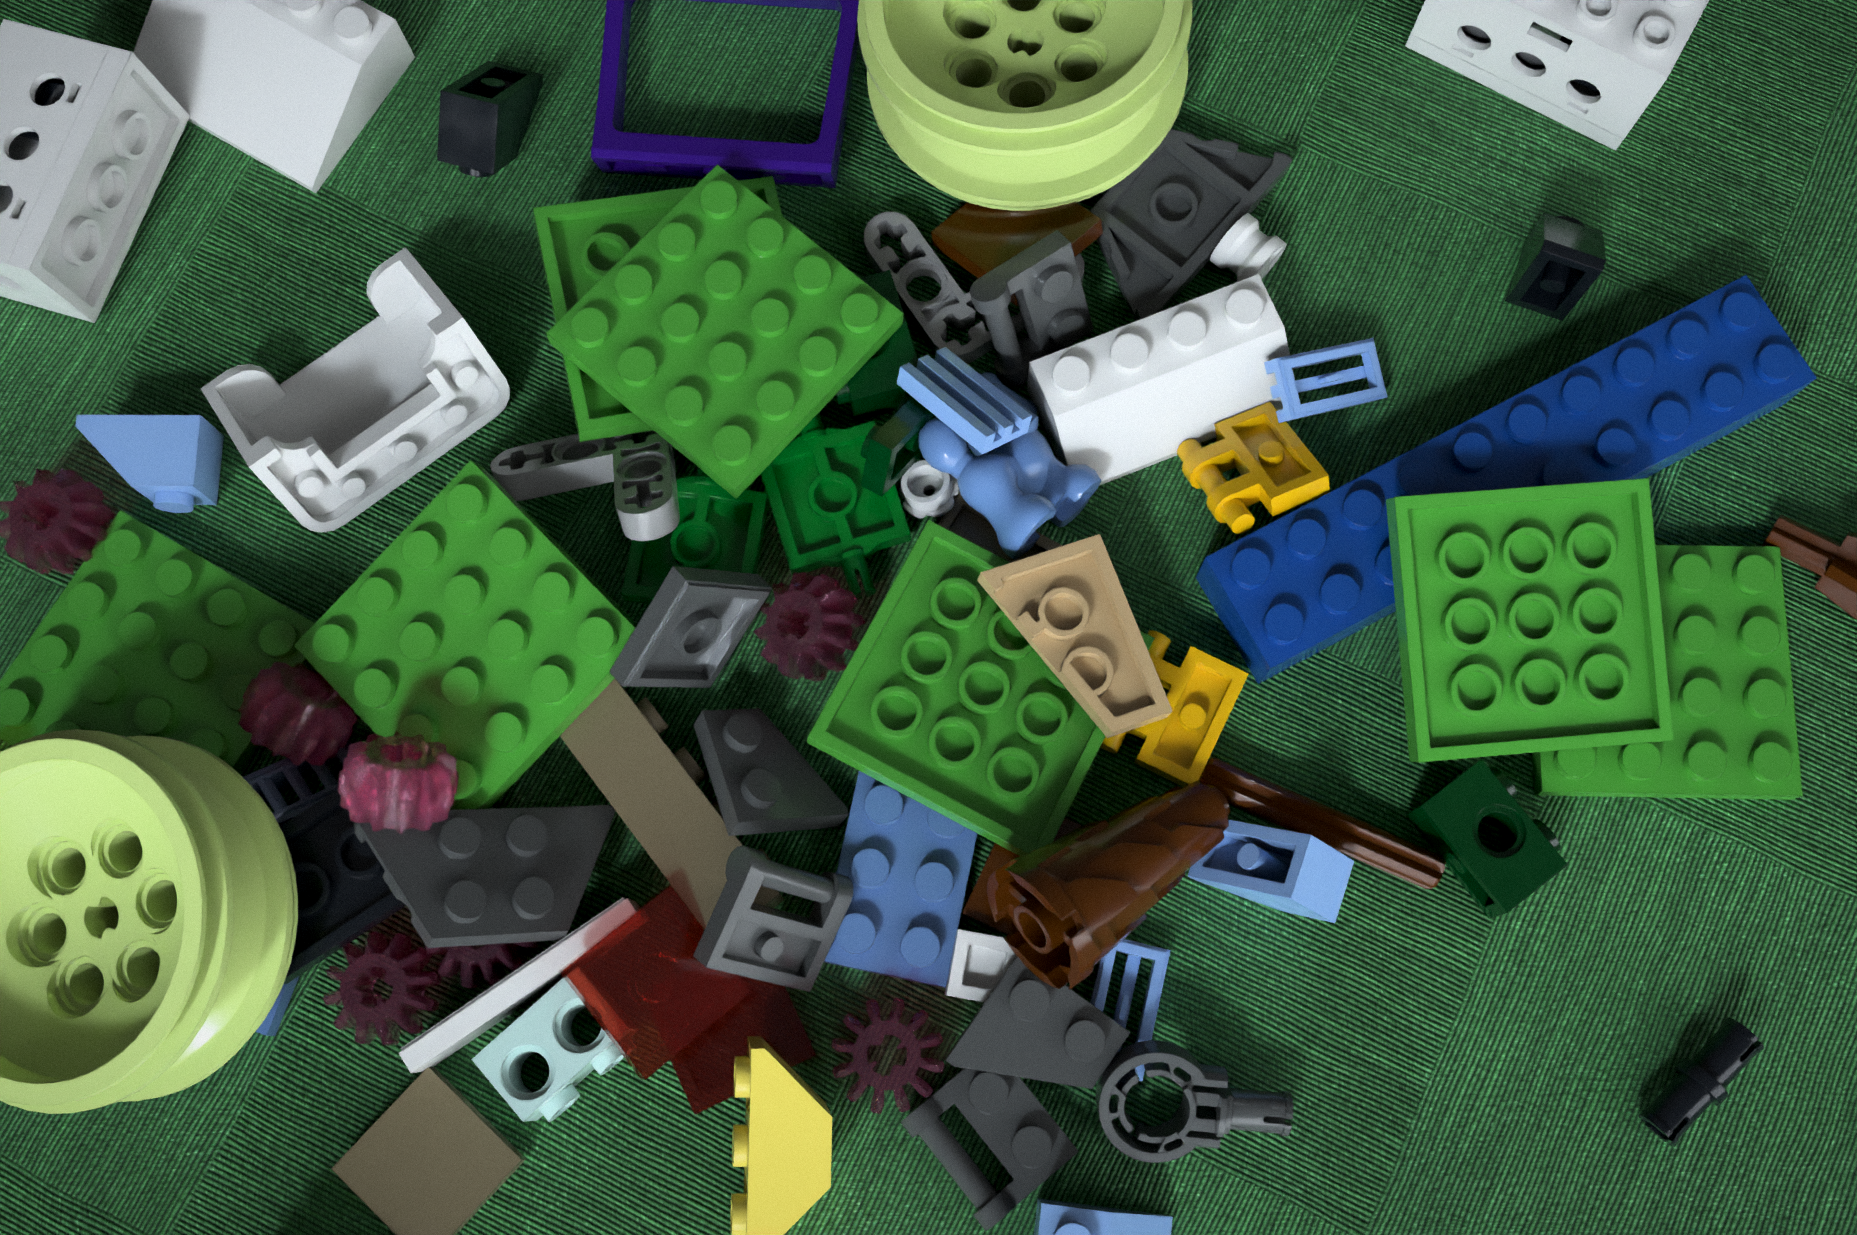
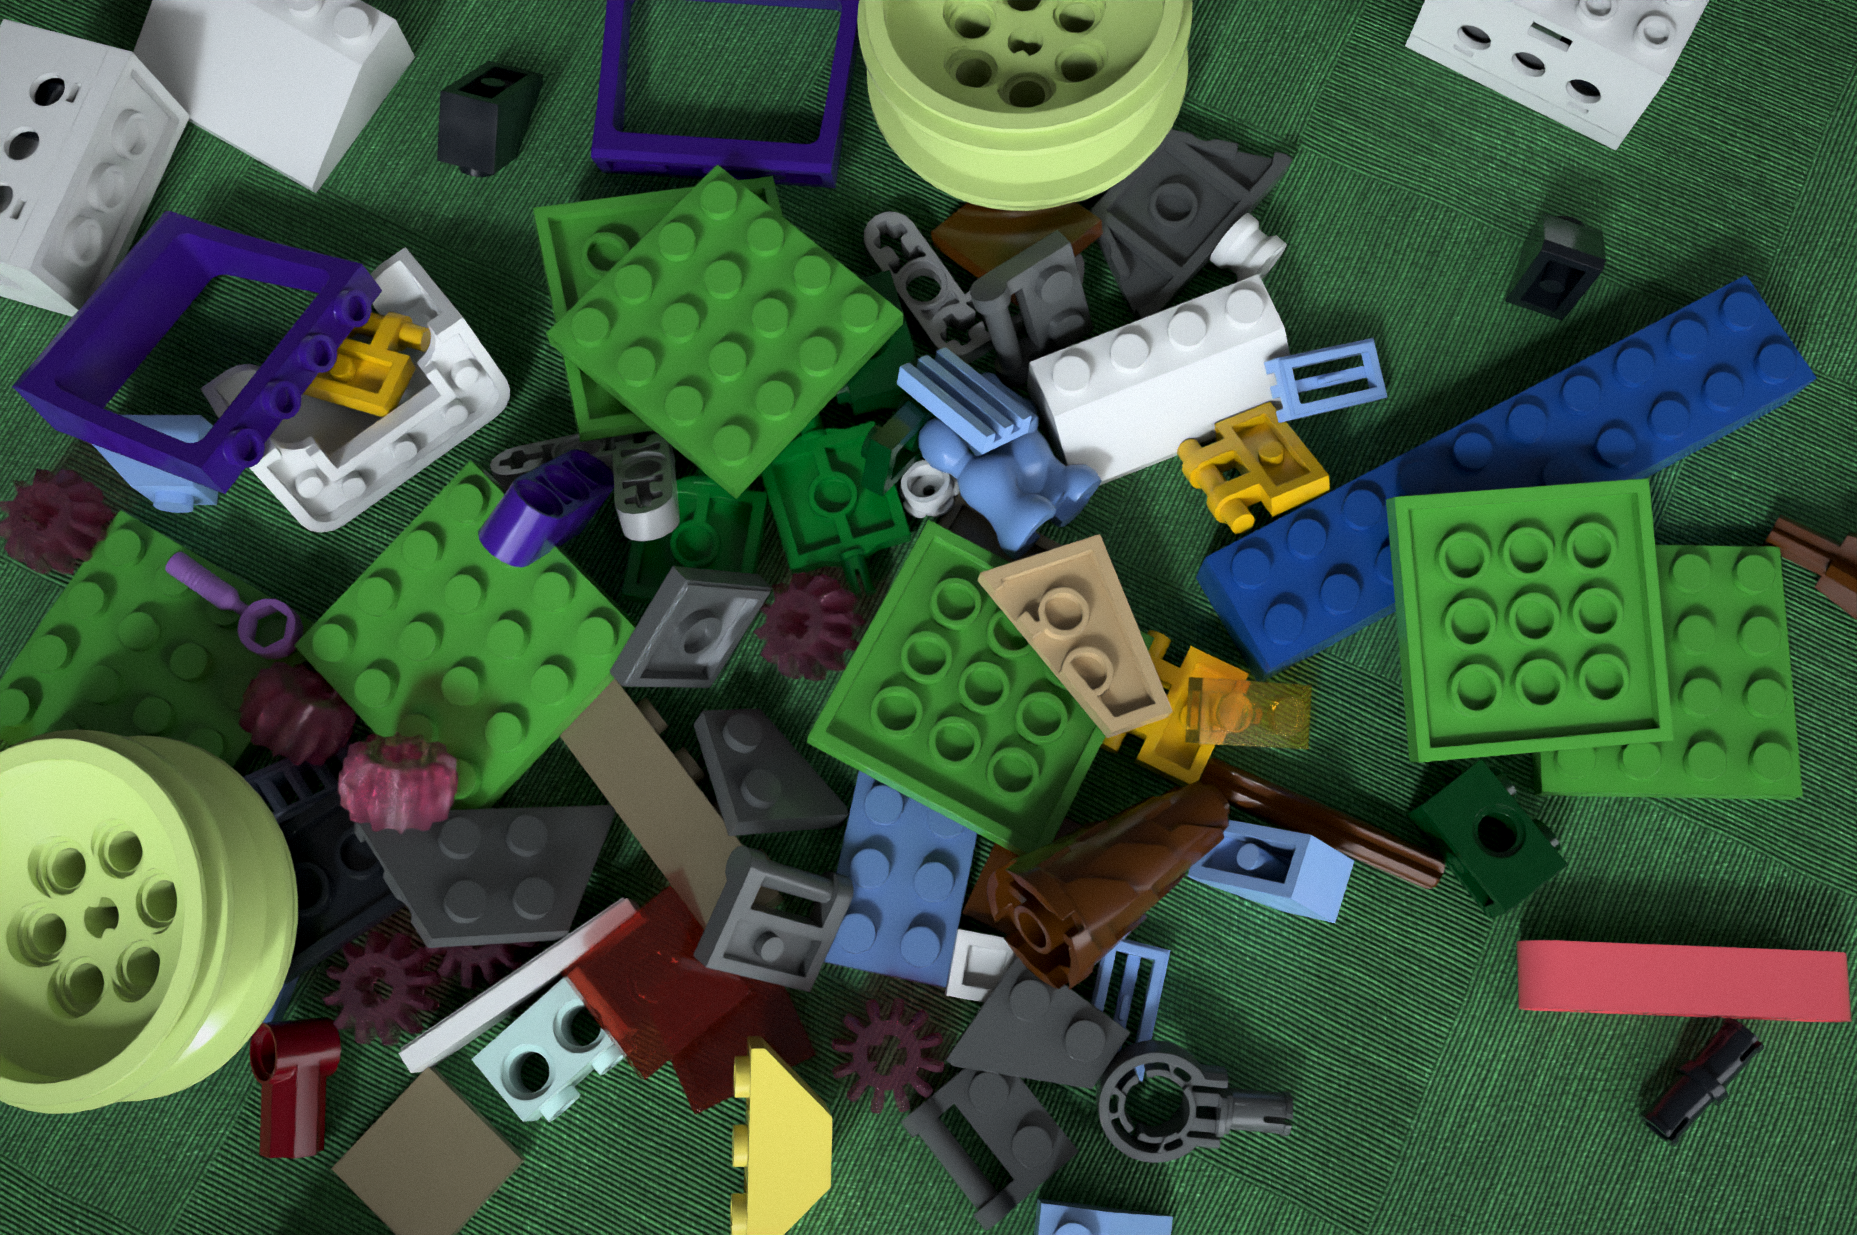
(144, 300): none -> dark purple windscreen
(227, 598): none -> medium lavender piece
(293, 1067): none -> dark red piece
(373, 374): none -> yellow plate
(546, 507): none -> dark purple beam
(1248, 713): none -> clear yellow plate
(1683, 981): none -> coral beam

